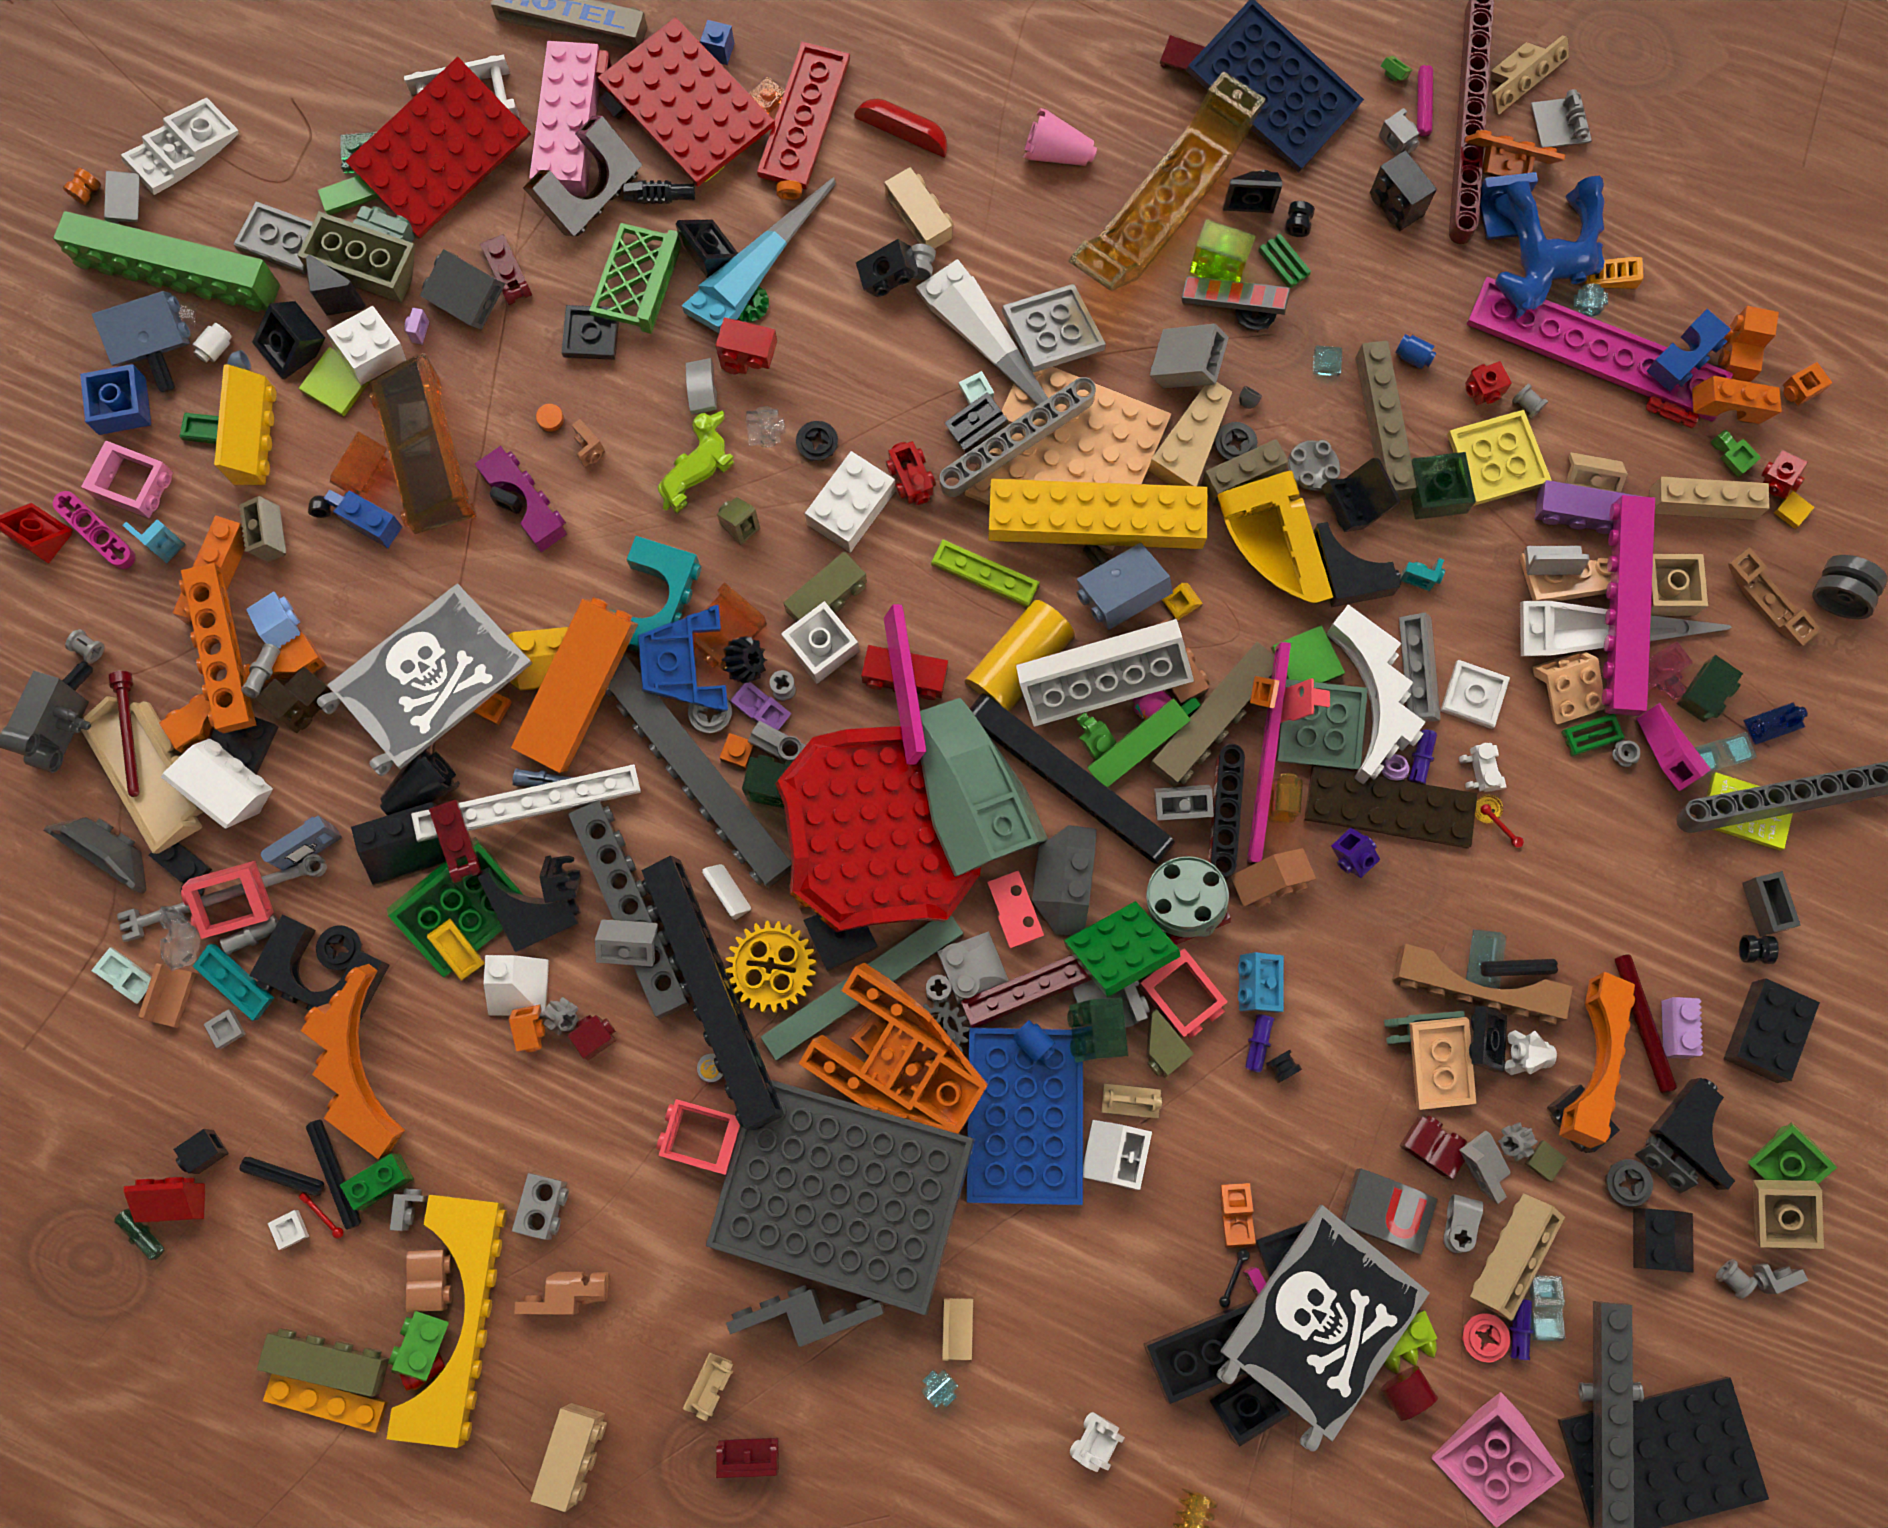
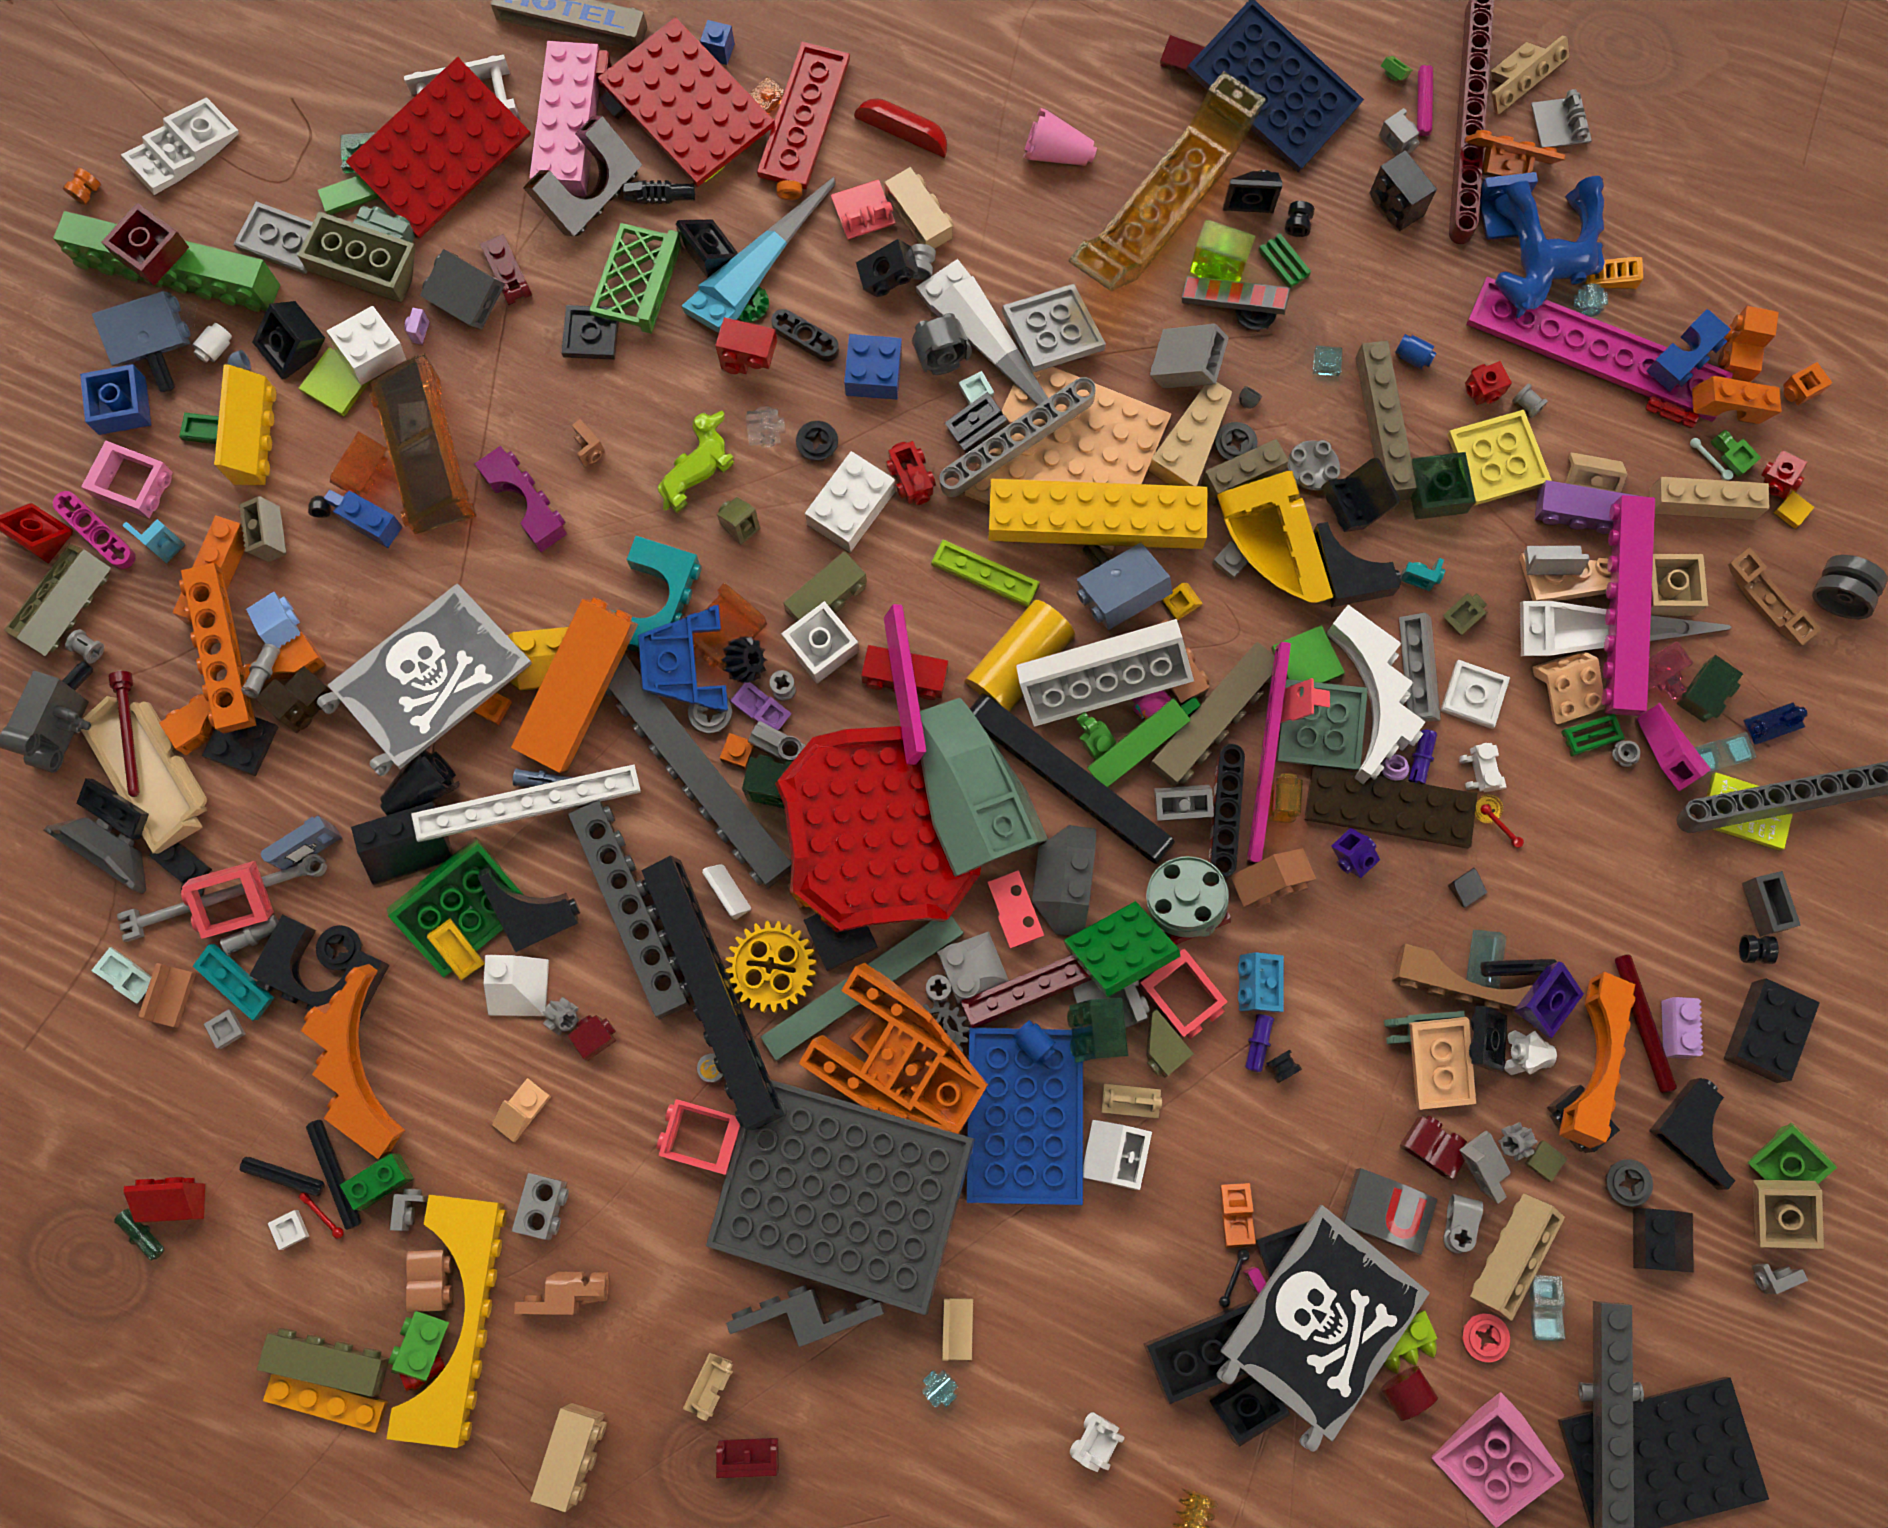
(58, 599): none -> olive slope
(112, 808): none -> black tile
(121, 197): light grey panel -> none
(145, 244): none -> dark red brick
(182, 941): clear cylinder -> none
(200, 1152): black brick -> none
(218, 783): white slope -> none
(331, 289): black slope -> none
(455, 840): dark red plate -> none
(506, 500): black tile -> none
(520, 1110): none -> light nougat slope
(526, 1028): orange brick -> none
(550, 417): orange tile -> none
(557, 882): black hinge -> none
(625, 942): light grey panel -> none
(700, 386): light grey slope -> none
(800, 324): none -> black beam
(863, 209): none -> coral hinge
(873, 366): none -> blue brick
(941, 344): none -> dark grey brick
(1230, 560): none -> light grey plate
(1264, 691): orange slope -> none
(1466, 612): none -> olive bracket
(1468, 888): none -> black slope
(1522, 1331): dark purple axle -> none
(1550, 999): none -> dark purple slope
(1675, 1172): dark grey hinge -> none
(1726, 475): none -> light aqua hinge
(1736, 1279): light grey bush -> none

